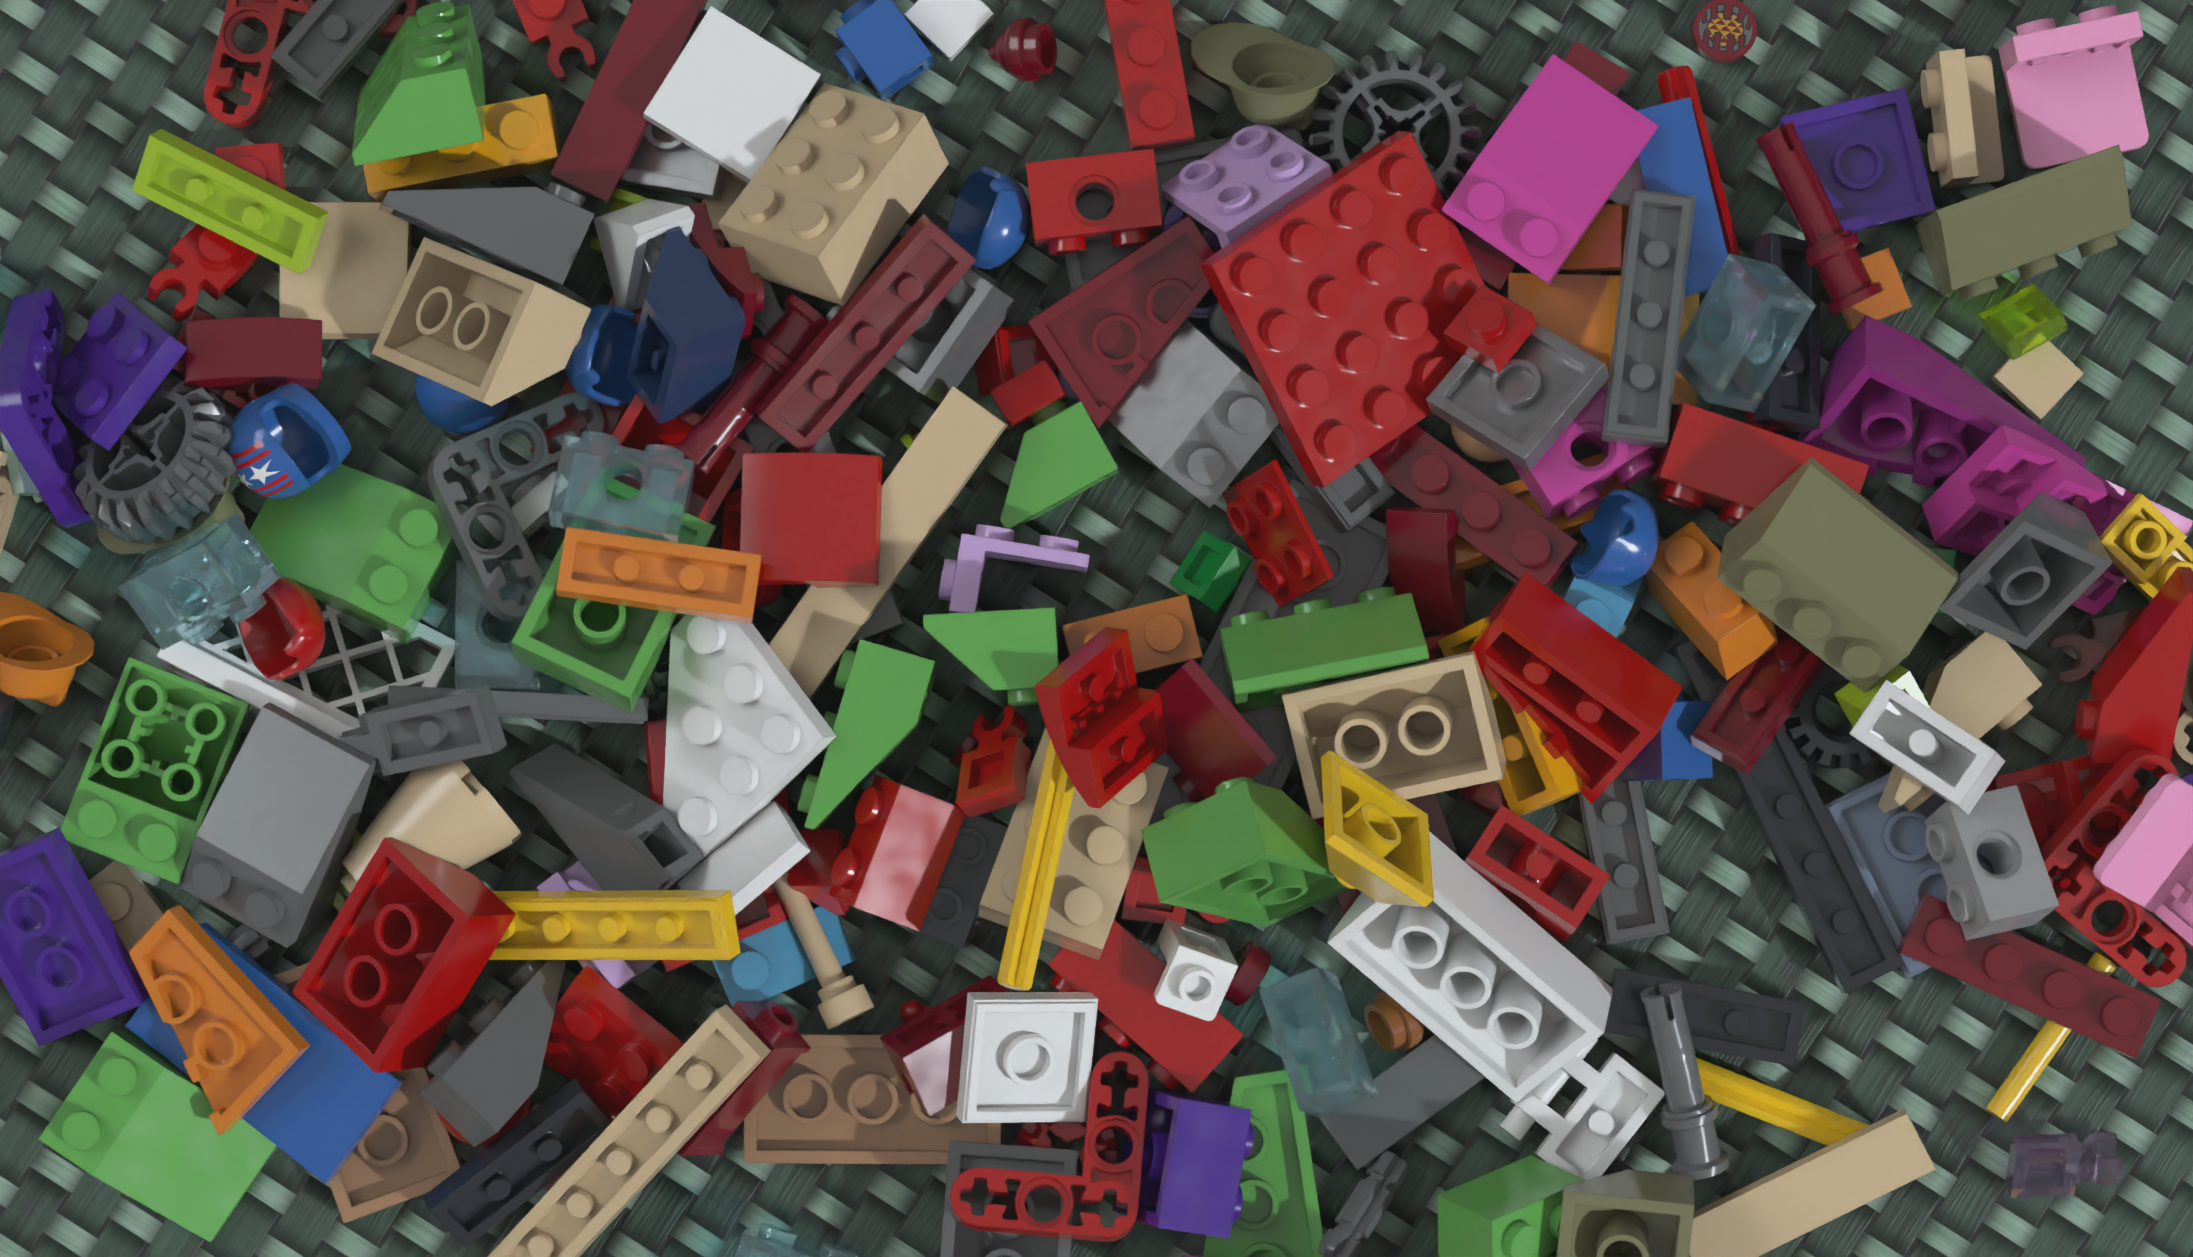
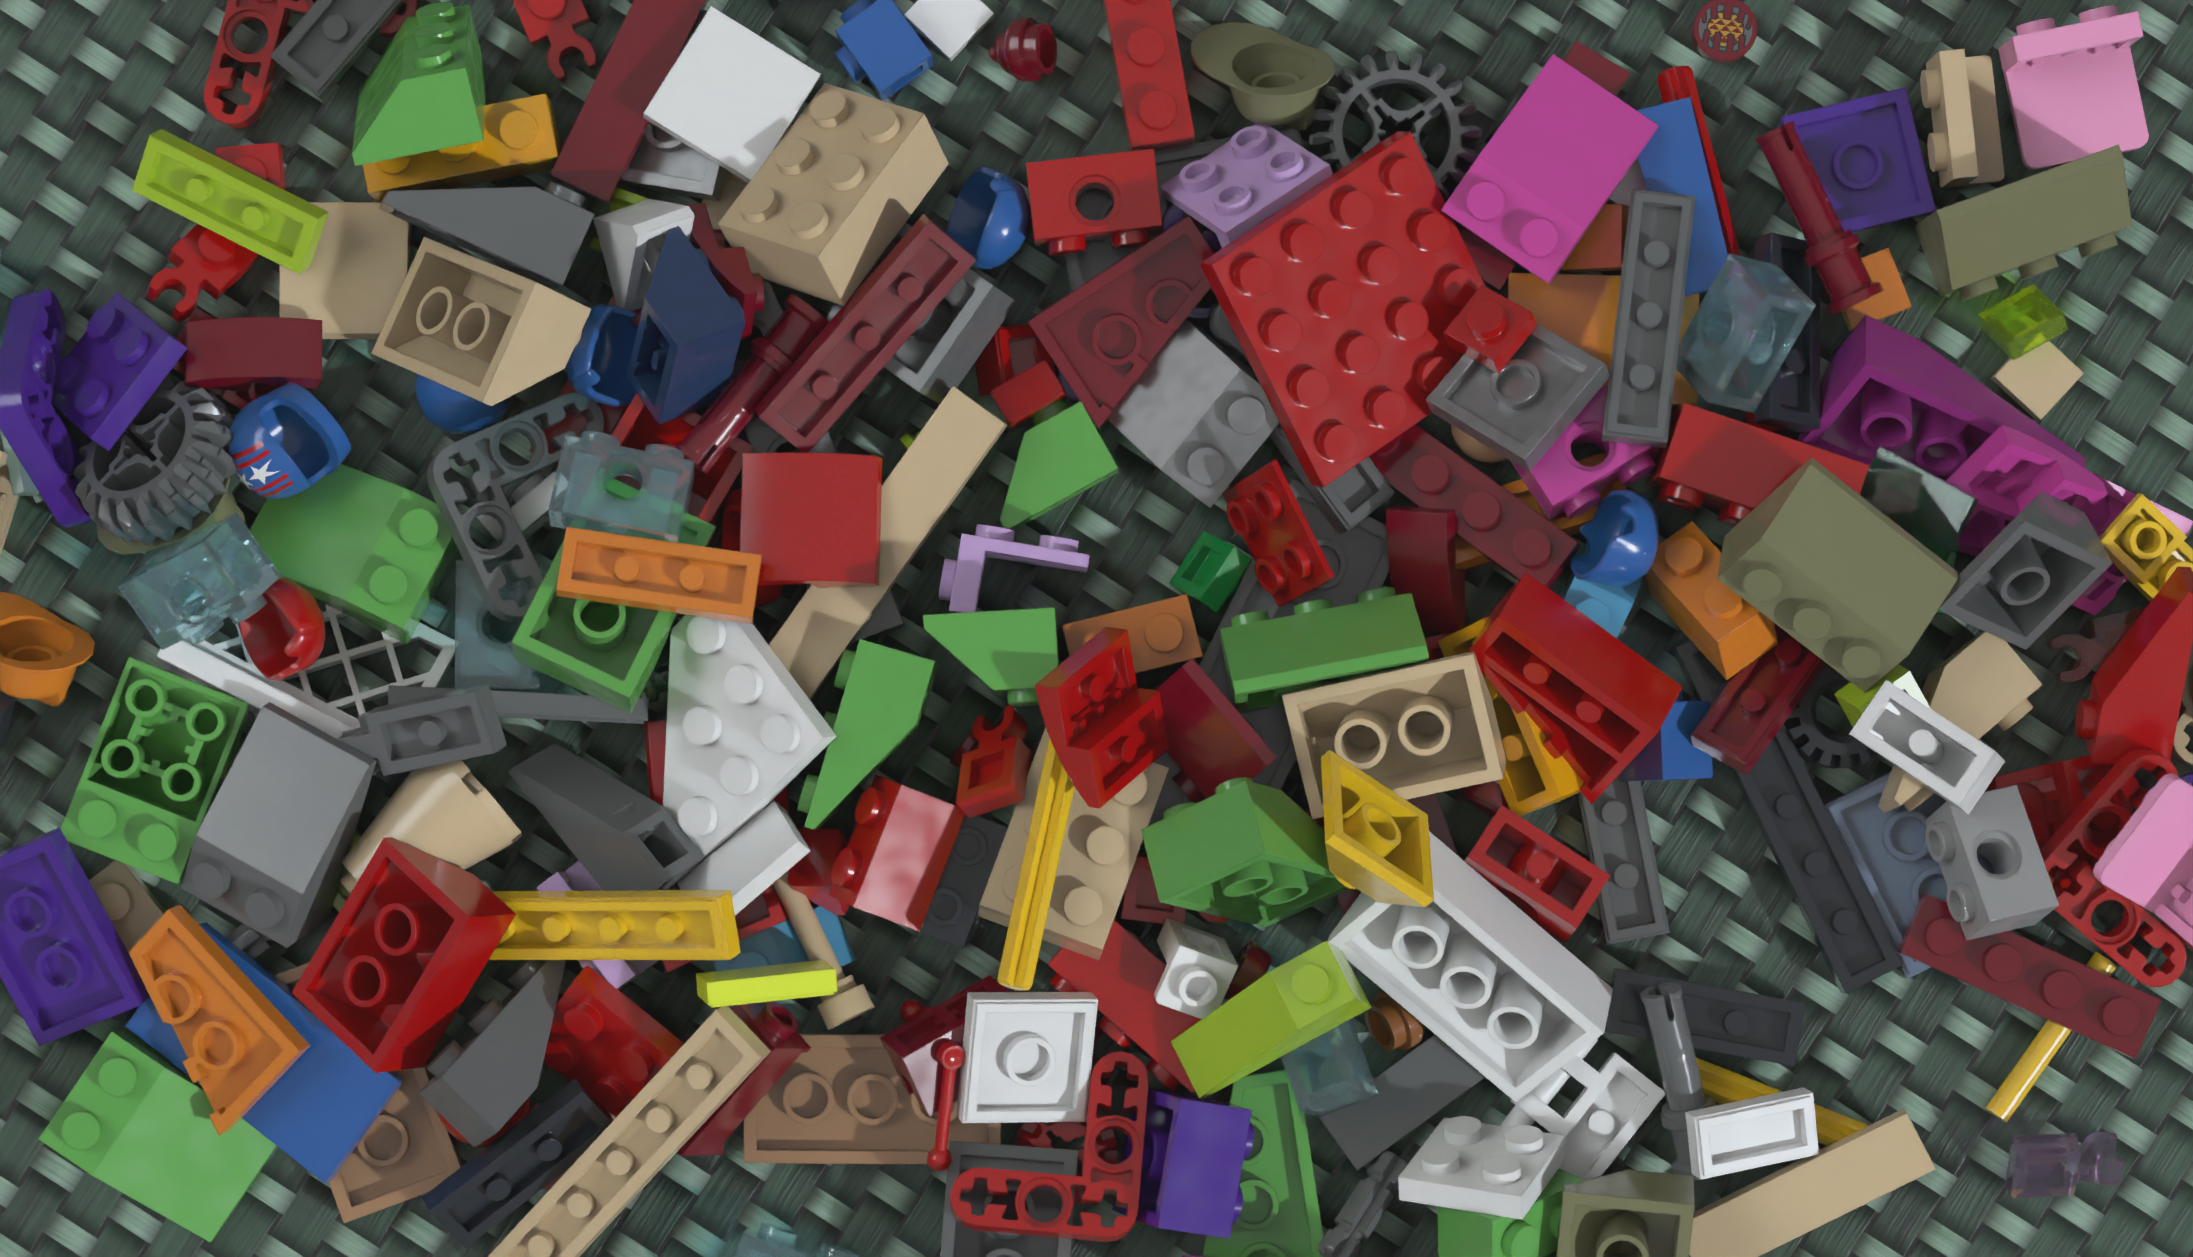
(766, 983): none -> neon yellow tile
(951, 1057): none -> red hinge
(1271, 1018): none -> lime slope
(1482, 1167): none -> white plate
(1752, 1133): none -> white tile
(1918, 501): none -> piece

